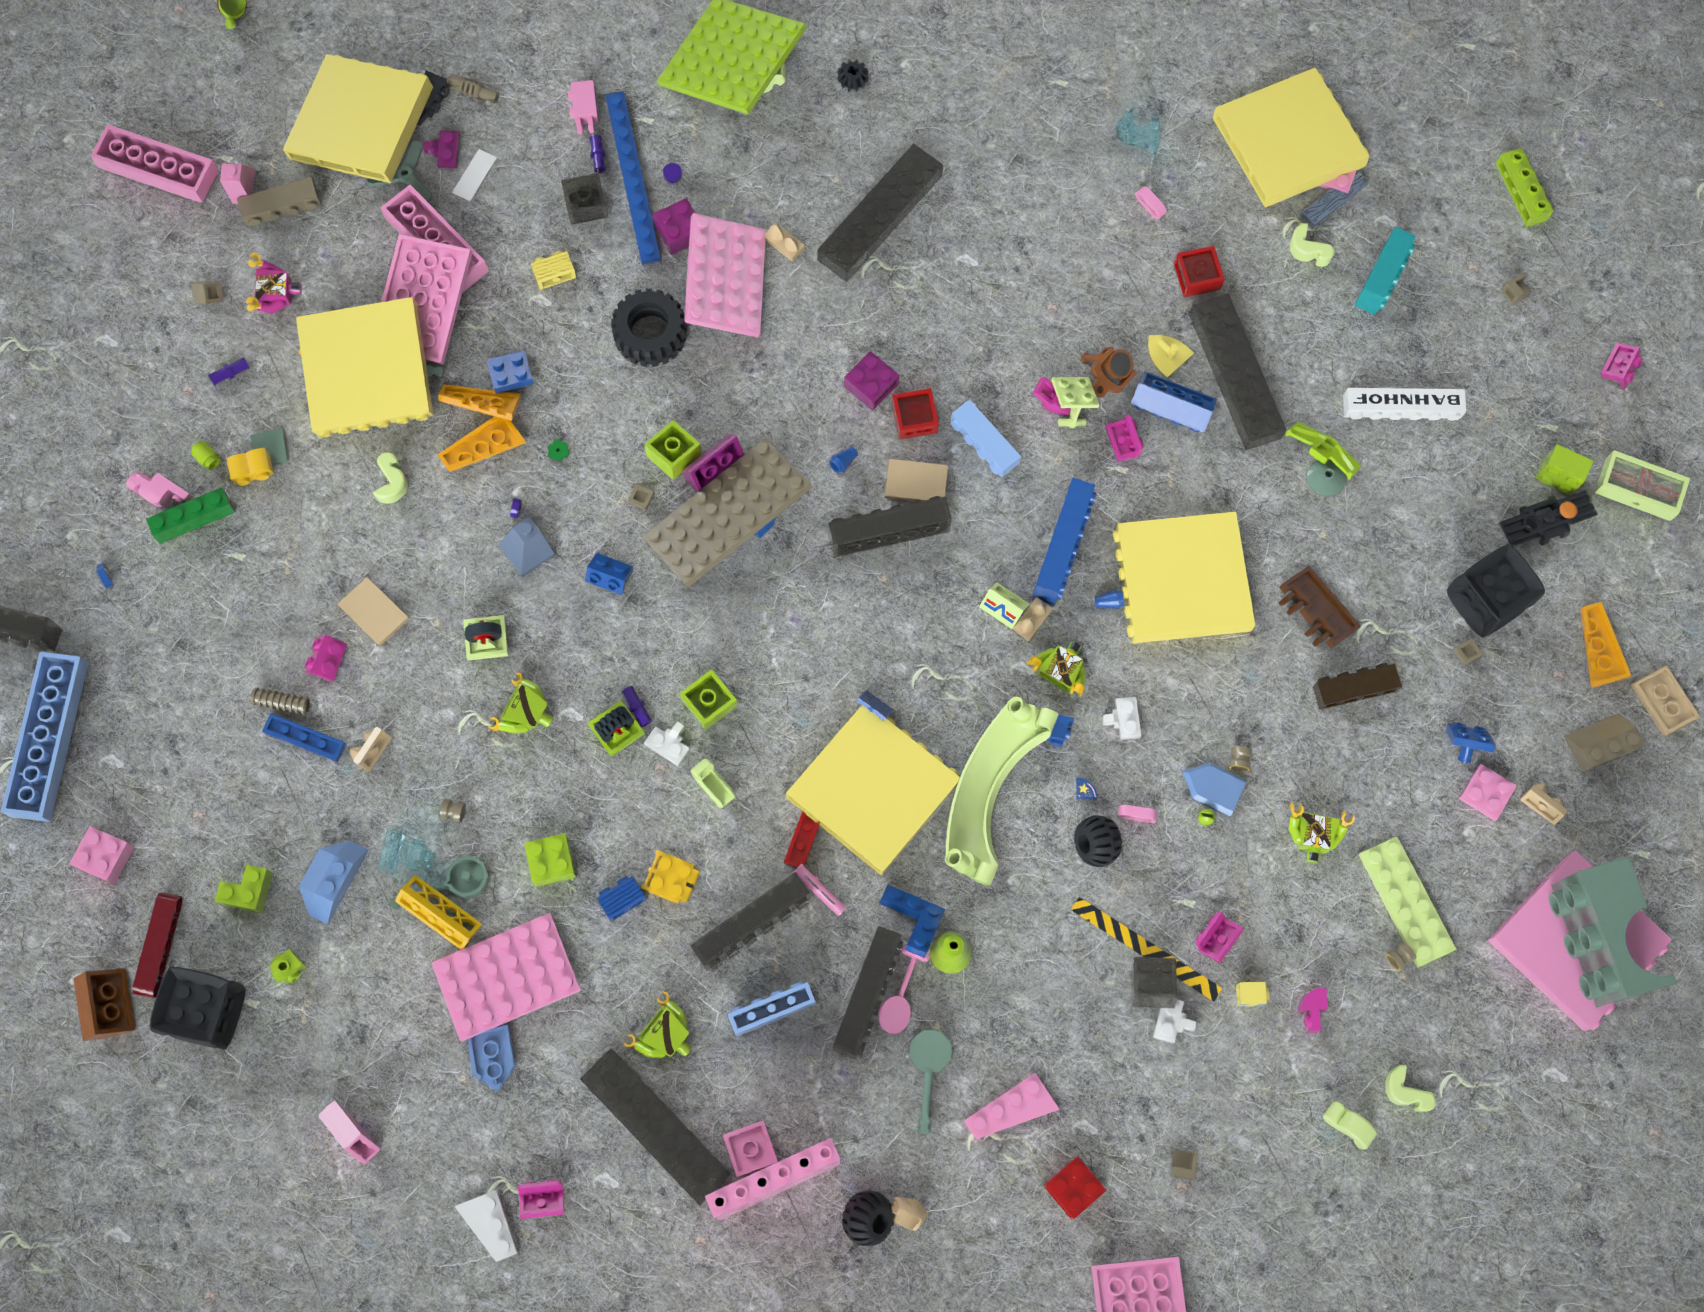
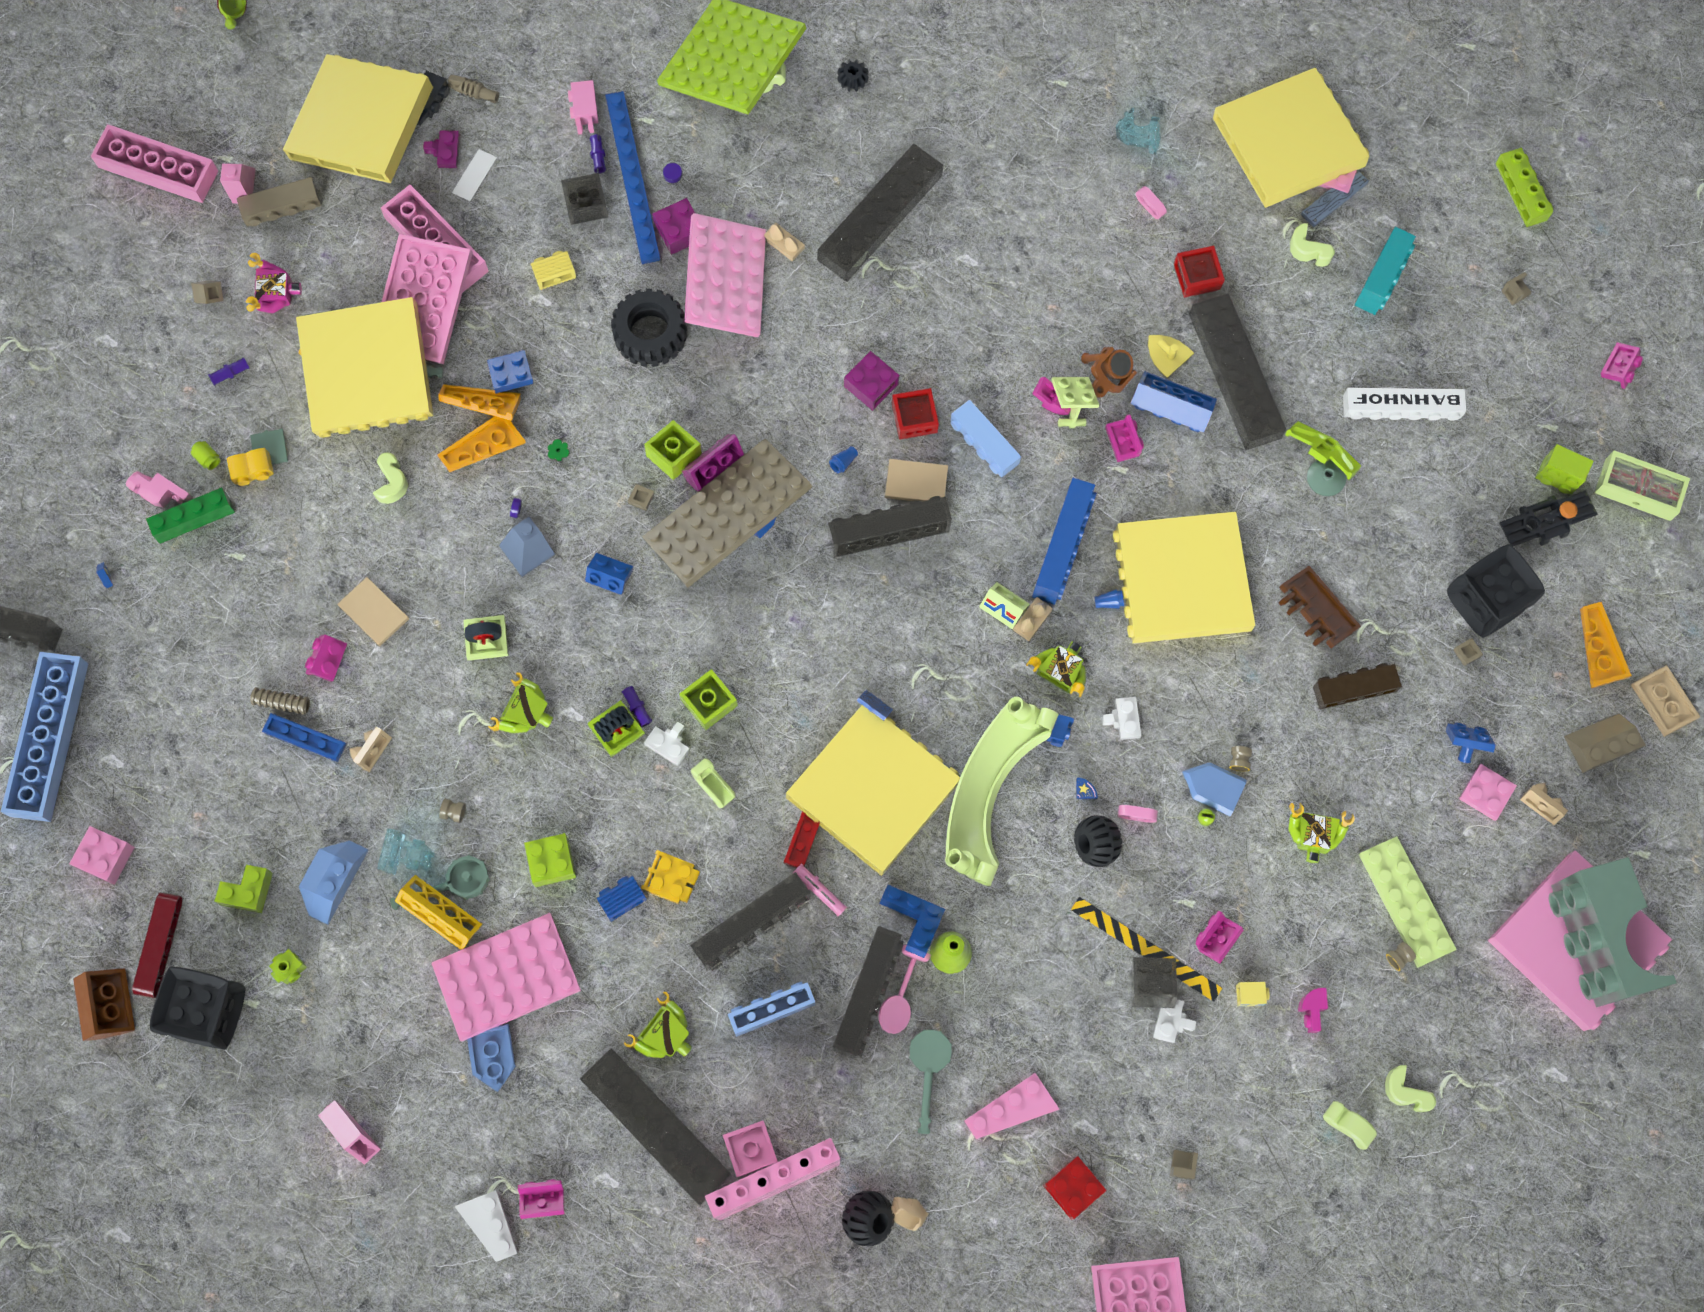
(408, 167): sand green piece -> none

